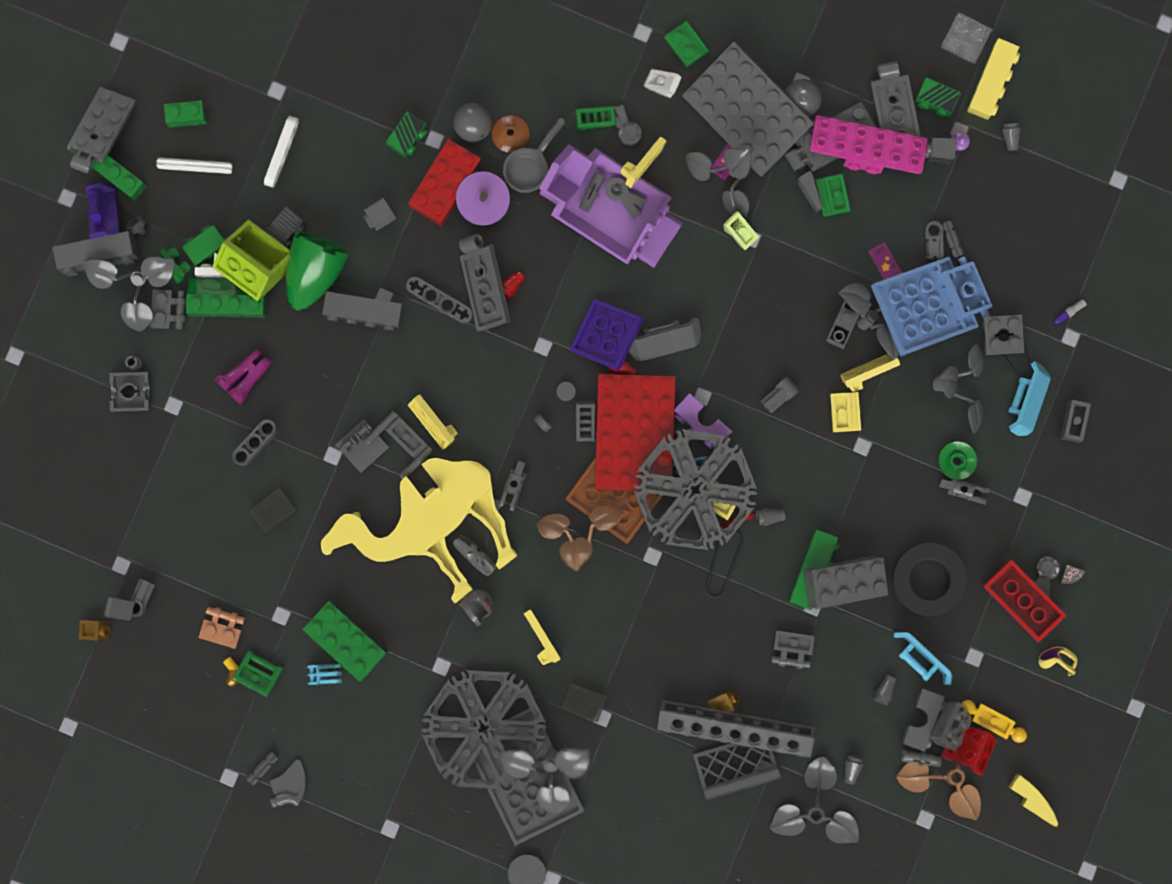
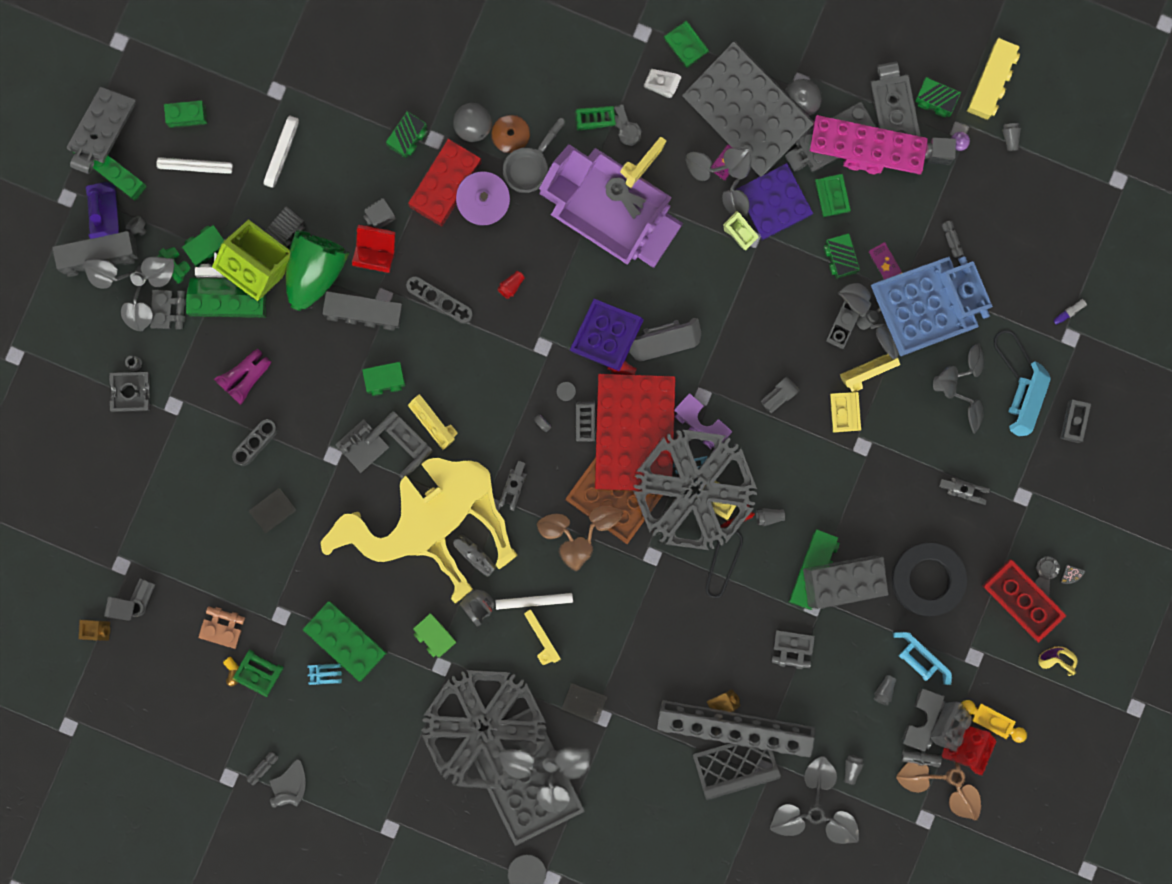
(374, 248): none -> red bracket
(384, 378): none -> green brick
(434, 636): none -> bright green brick
(484, 290): dark grey hinge -> none
(534, 601): none -> white piece
(596, 181): dark grey pin -> none
(775, 202): none -> dark purple plate
(808, 187): dark grey slope -> none
(841, 256): none -> brick
(934, 245): dark grey piece -> none
(966, 38): clear plate -> none
(967, 459): green dish -> none
(1011, 324): dark grey brick -> none
(1033, 799): light yellow slope -> none

